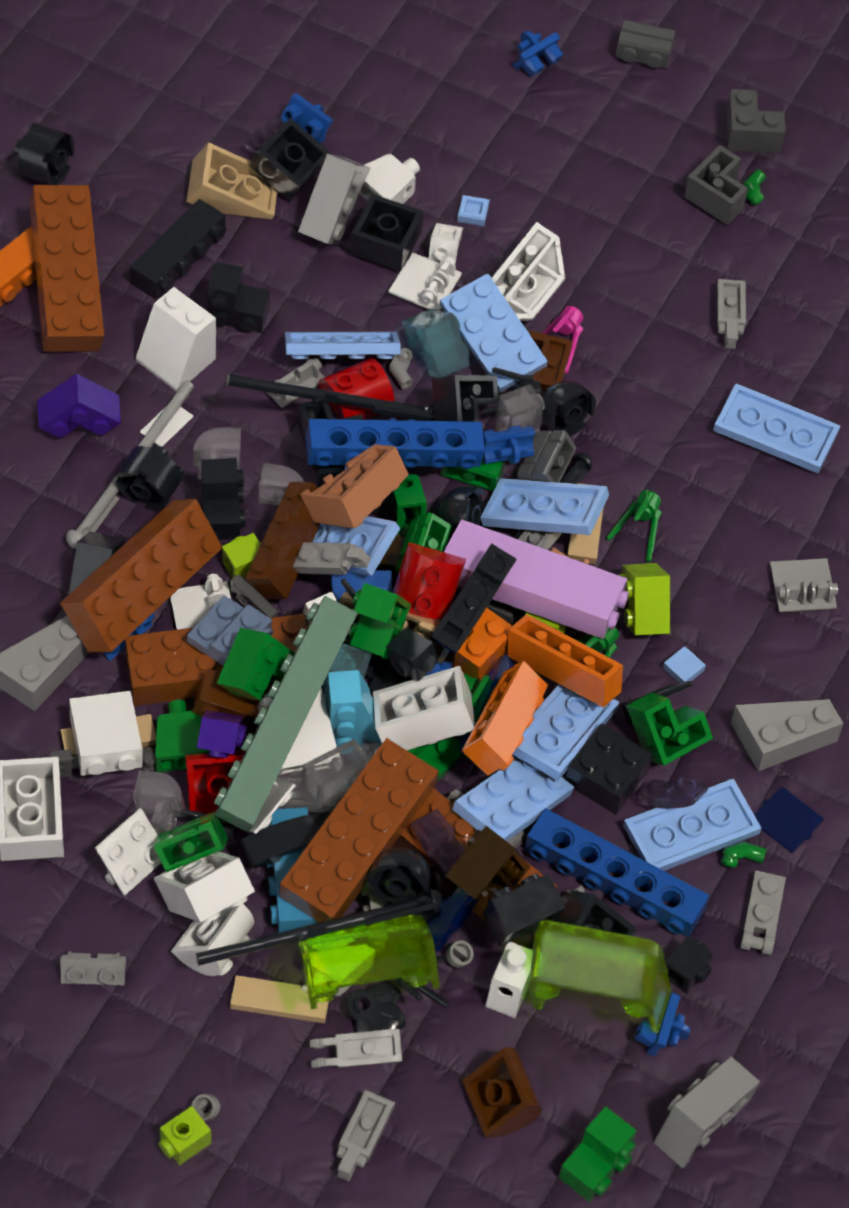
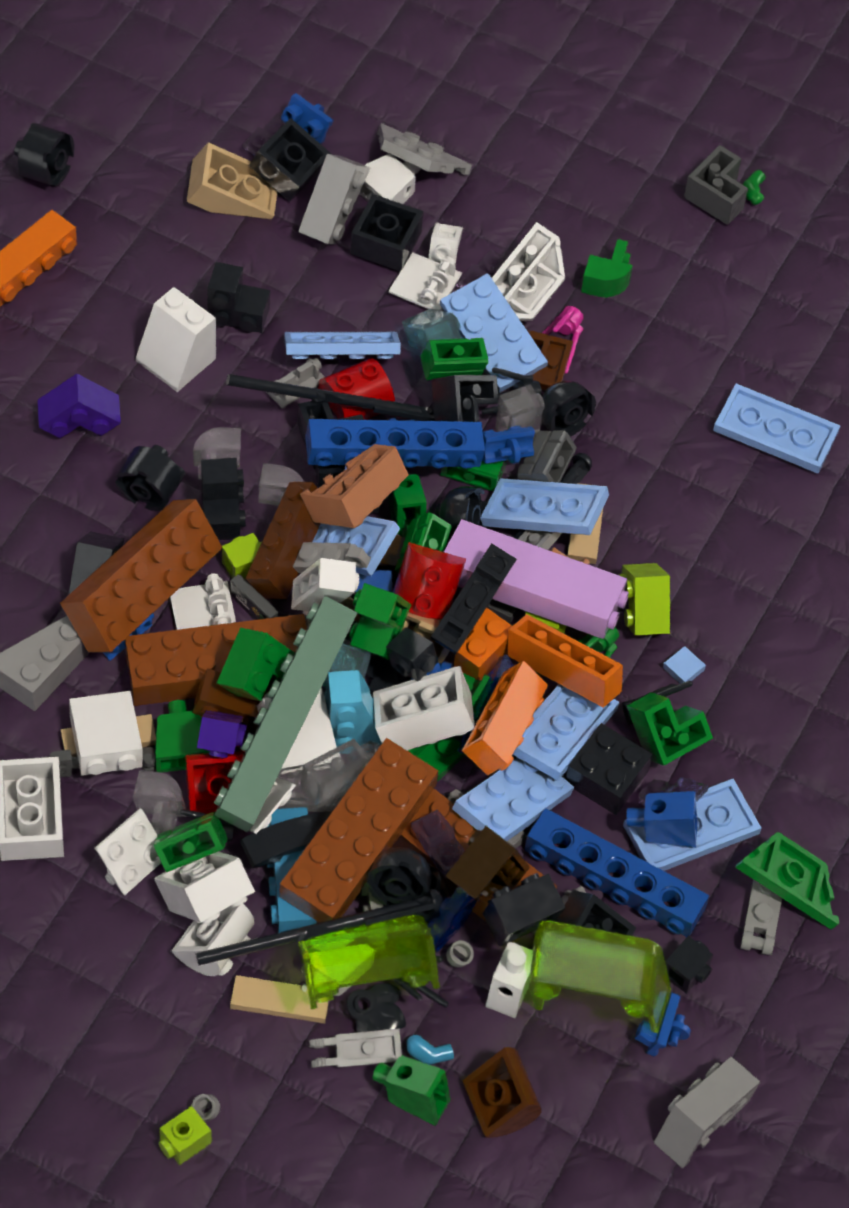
(66, 268): dark orange brick -> none
(82, 969): light grey hinge -> none
(109, 498): light grey bar -> none
(176, 423): white sticker -> none
(178, 249): black brick -> none
(220, 626): sand blue plate -> none
(324, 578): none -> white brick
(363, 1133): light grey hinge -> none
(399, 366): light grey arm -> none
(415, 1087): none -> green torso
(426, 156): none -> light grey wing
(426, 1053): none -> dark azure arm
(454, 357): none -> green brick
(473, 210): light blue tile -> none
(529, 58): blue hips -> none
(603, 1151): green brick -> none
(607, 276): none -> green brick
(644, 508): green plant -> none
(645, 44): dark grey brick -> none
(667, 818): none -> blue torso
(731, 310): light grey hinge -> none
(742, 850): green arm -> none
(752, 129): dark grey brick -> none
(785, 729): light grey wedge -> none
(788, 819): clear blue piece -> none
(793, 876): none -> green wing
(803, 585): light grey hinge -> none

